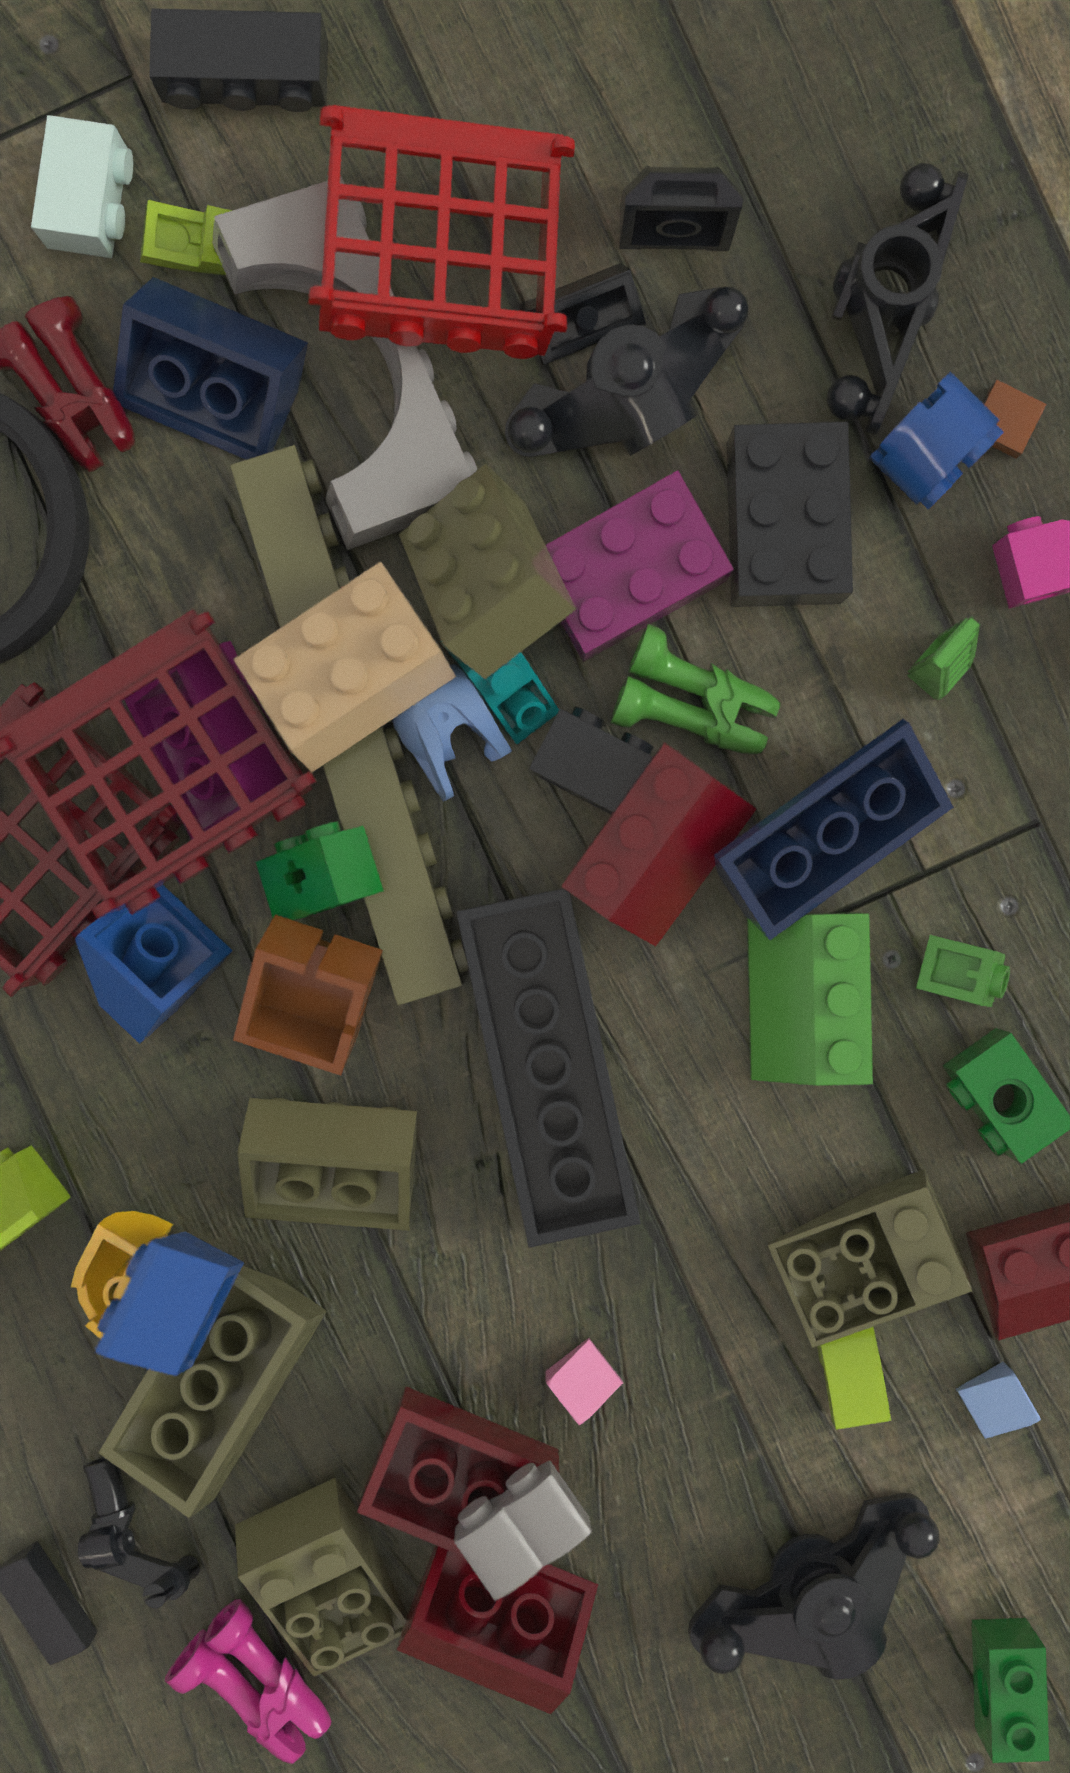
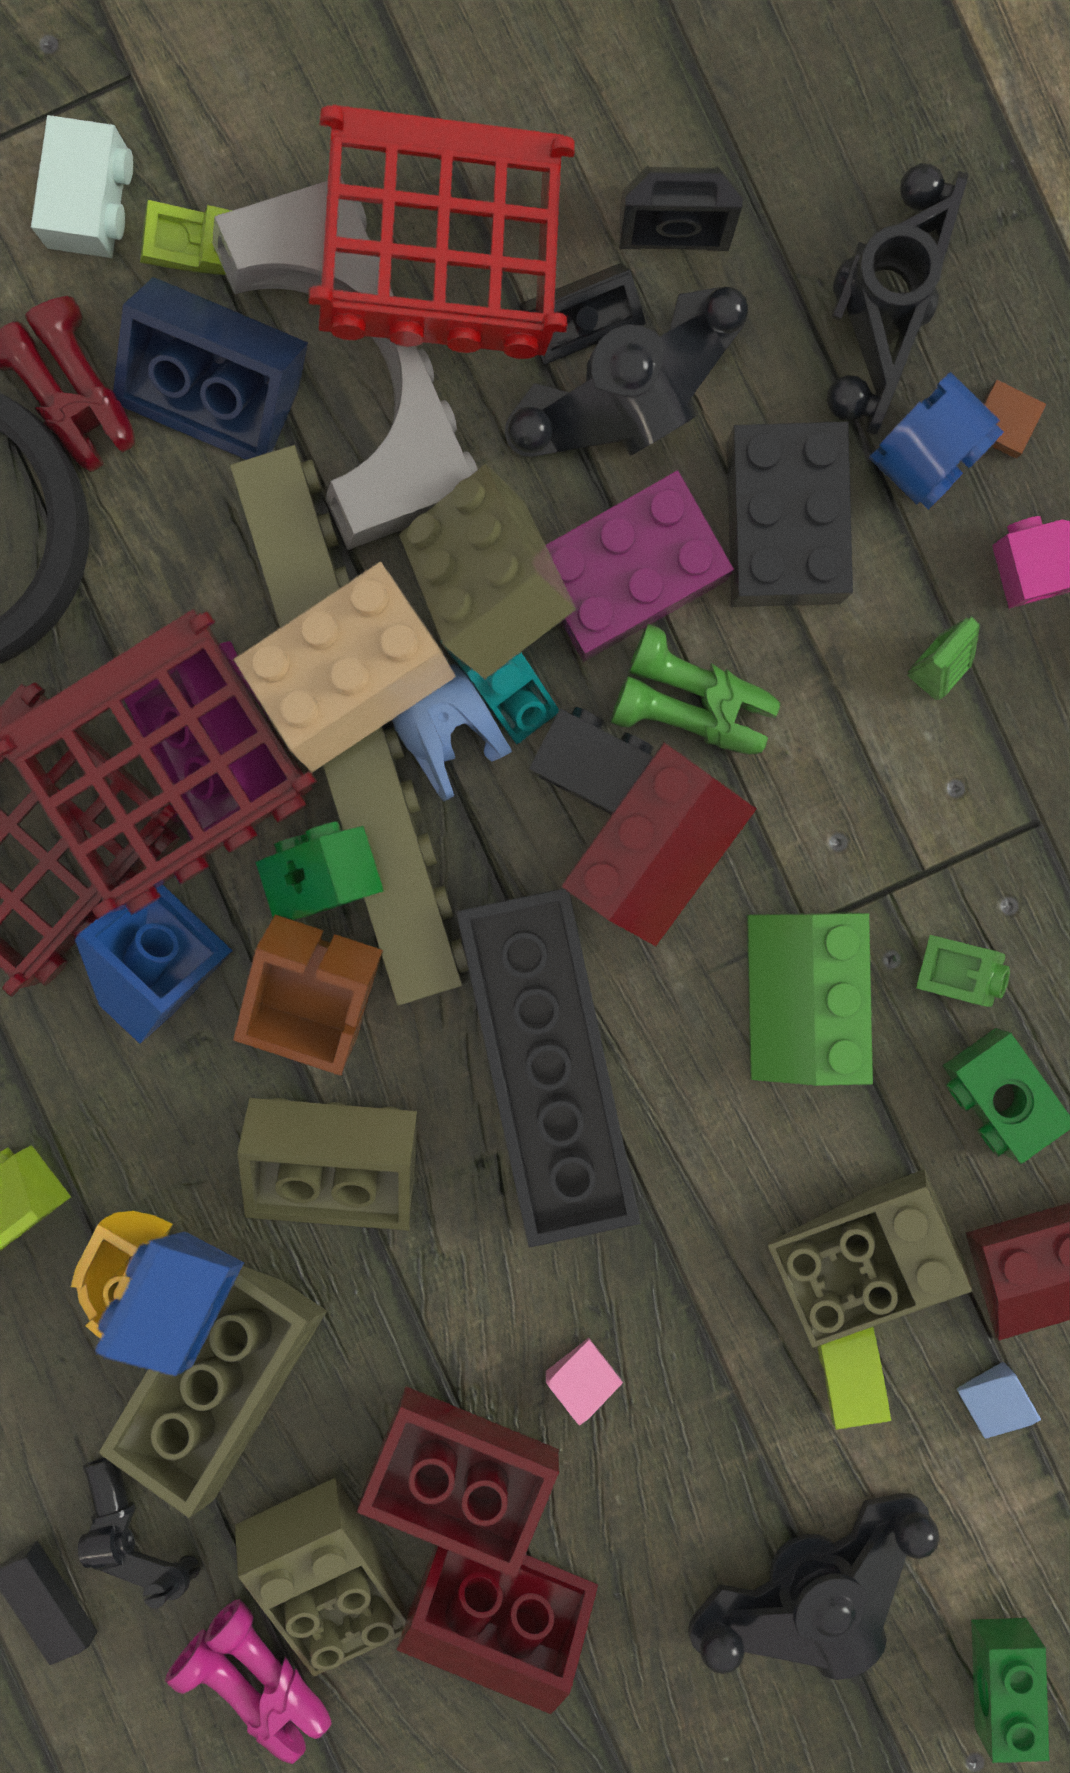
(239, 58): black brick -> none
(521, 1528): light grey brick -> none
(833, 831): dark blue slope -> none

